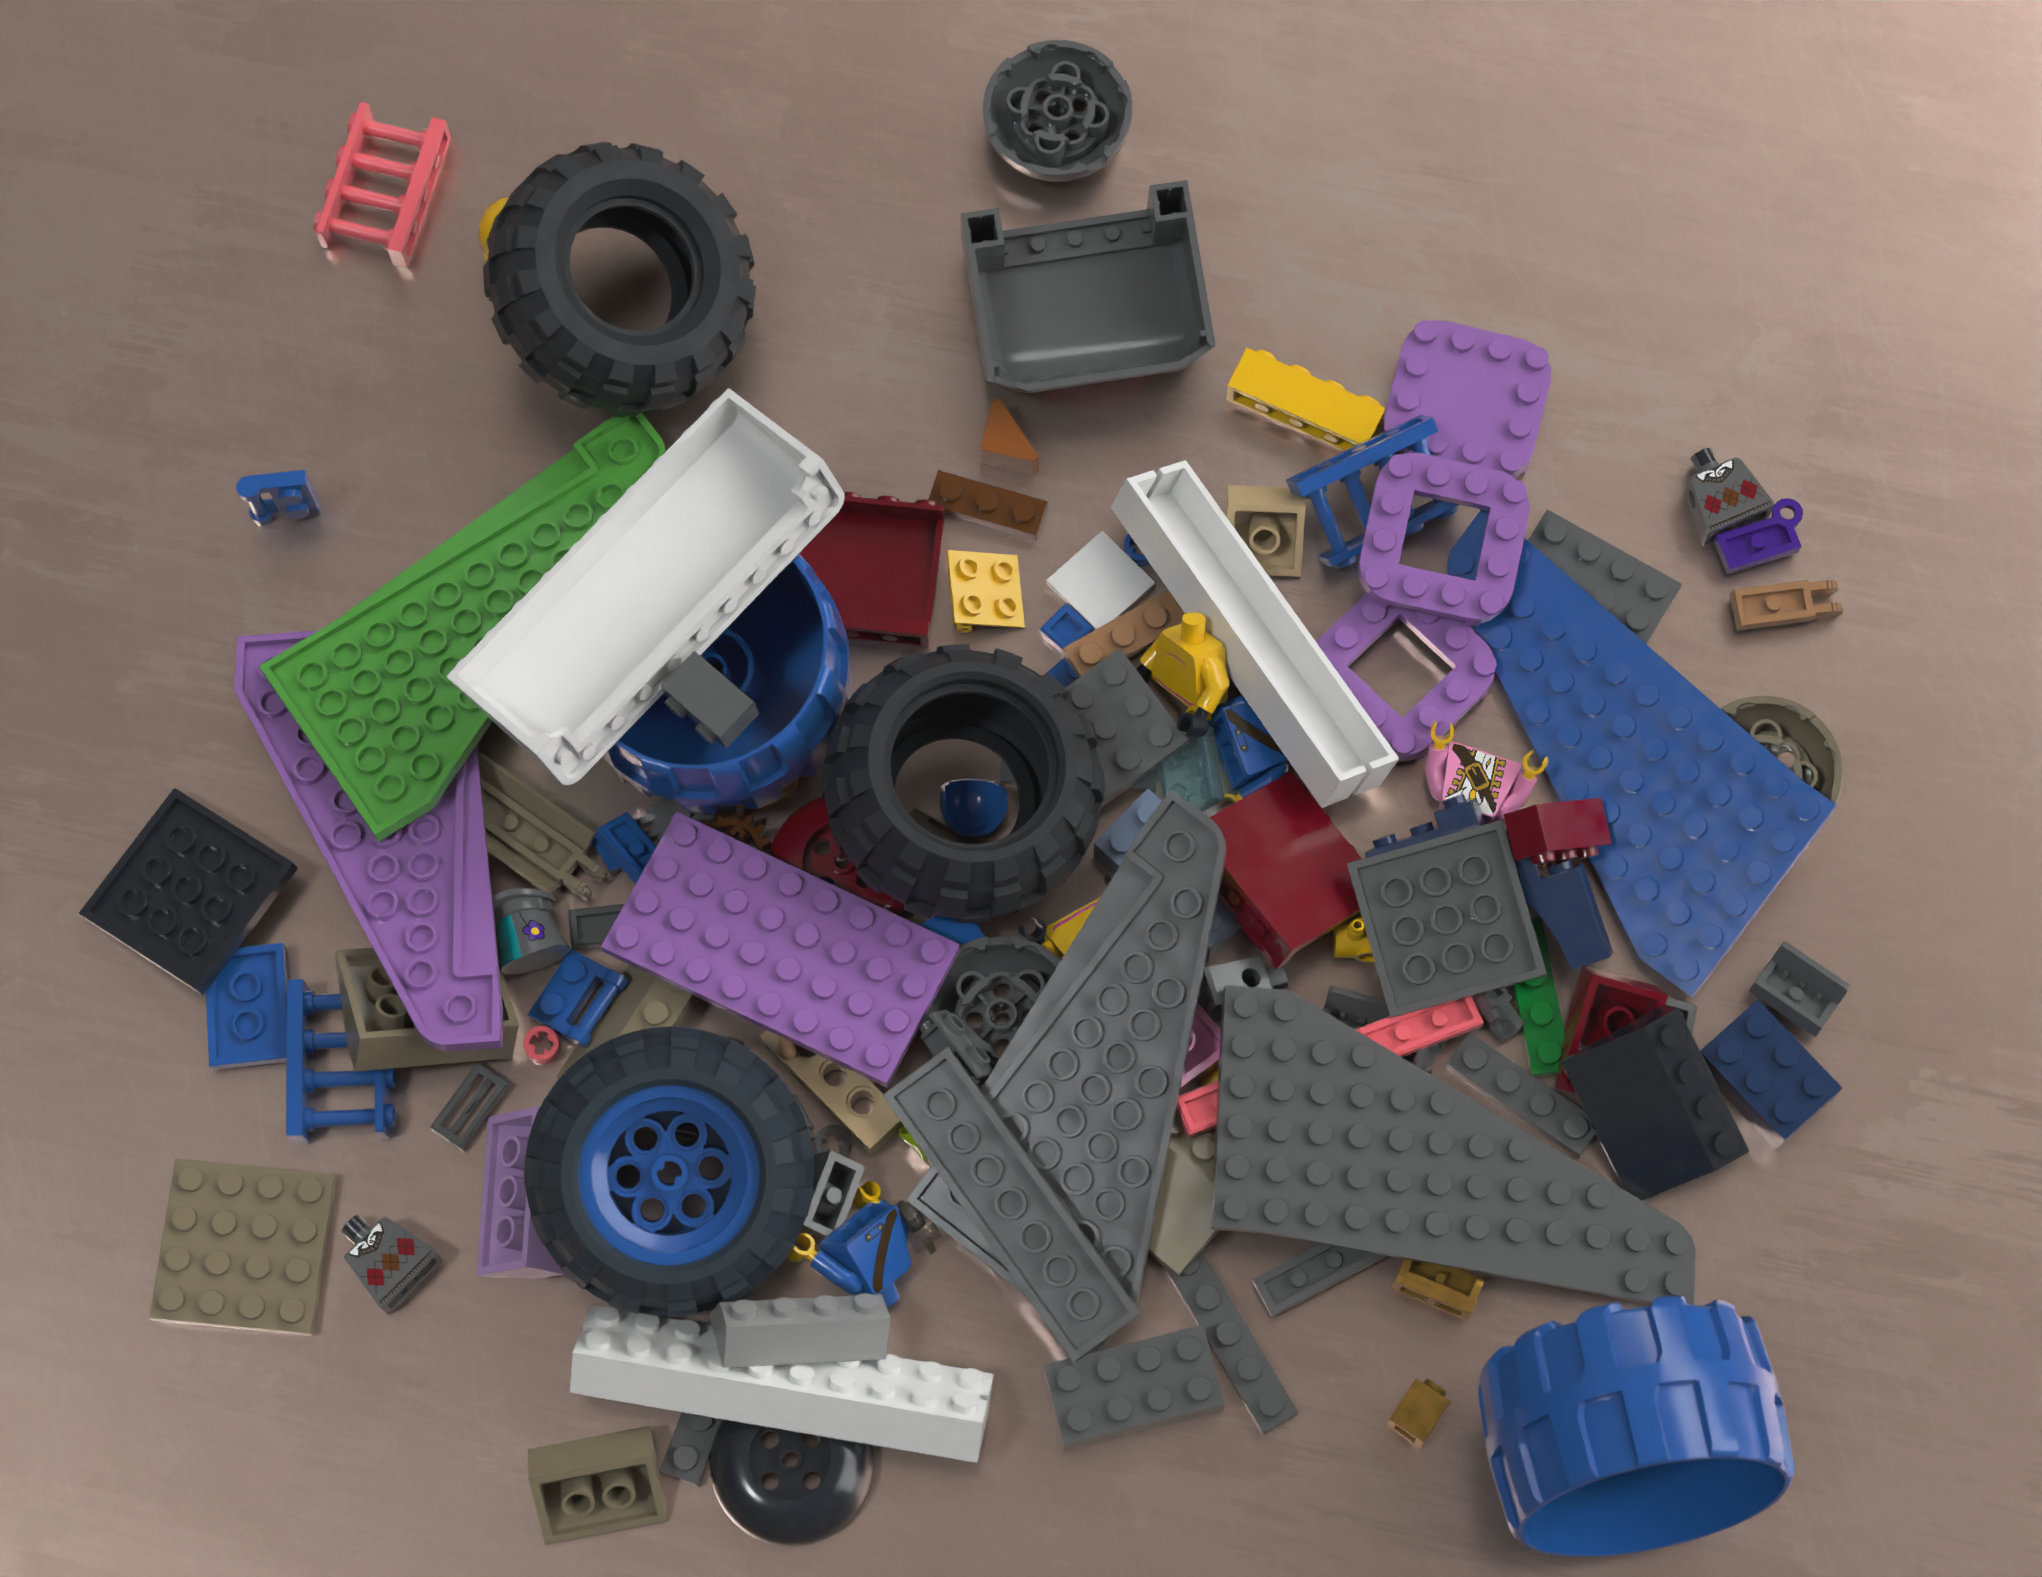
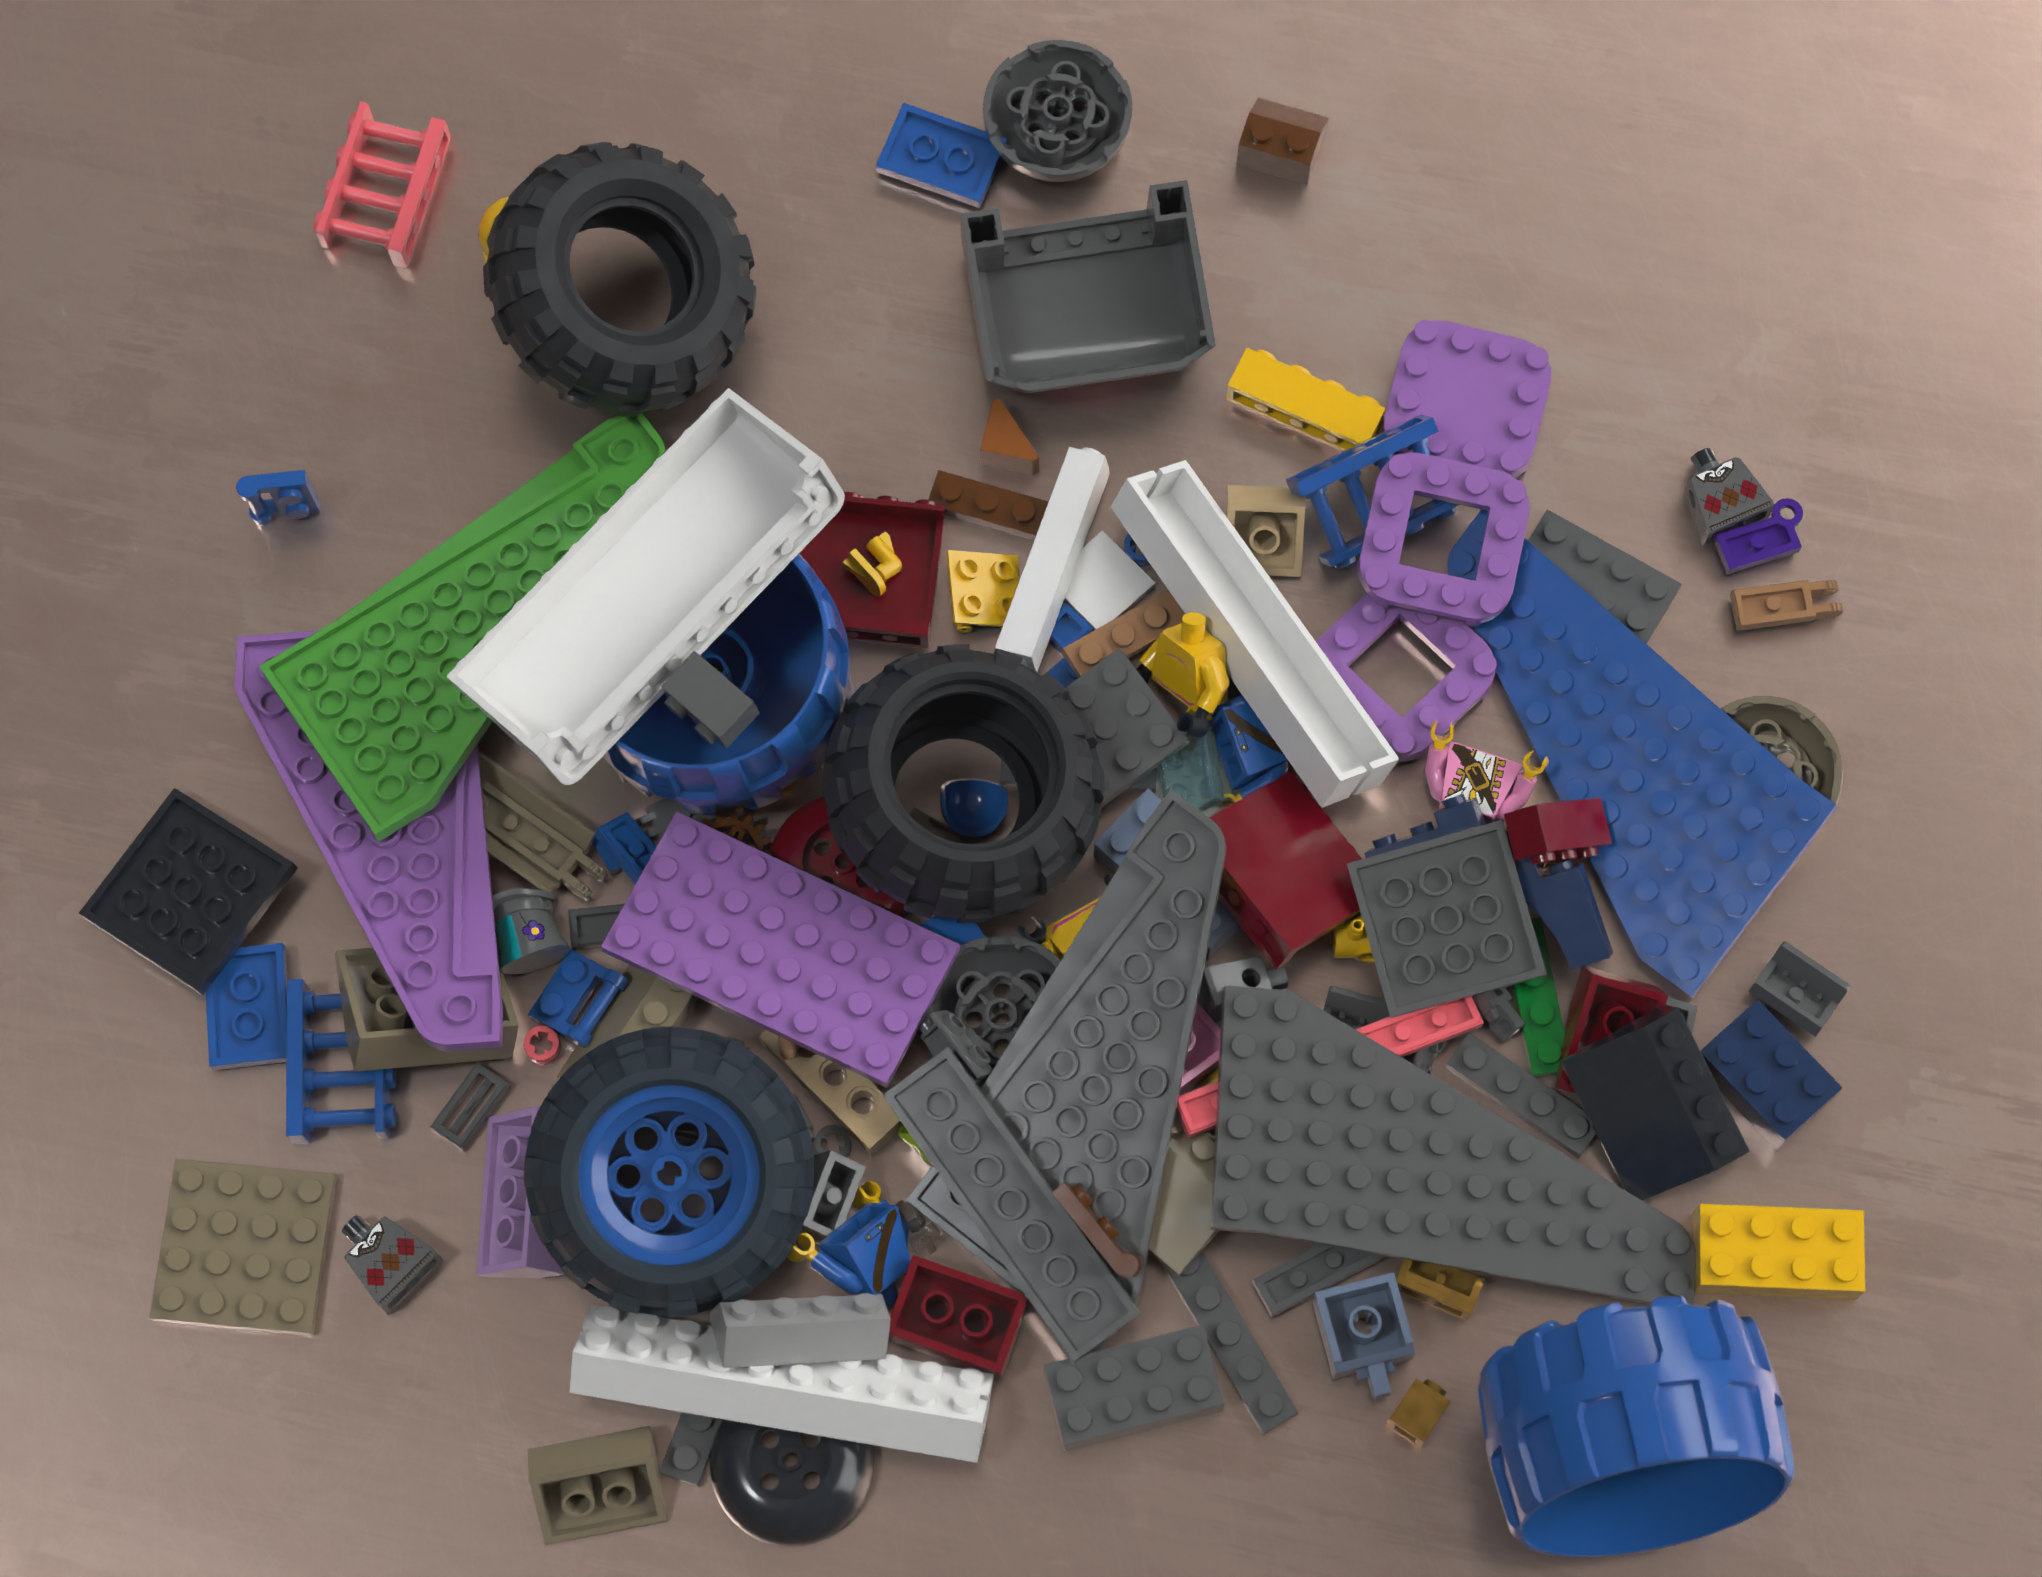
(875, 577): none -> yellow piece
(939, 155): none -> blue plate
(957, 1317): none -> dark red brick
(1054, 555): none -> white brick
(1099, 1231): none -> reddish brown plate
(1281, 140): none -> reddish brown slope
(1368, 1354): none -> sand blue hinge
(1779, 1251): none -> yellow brick

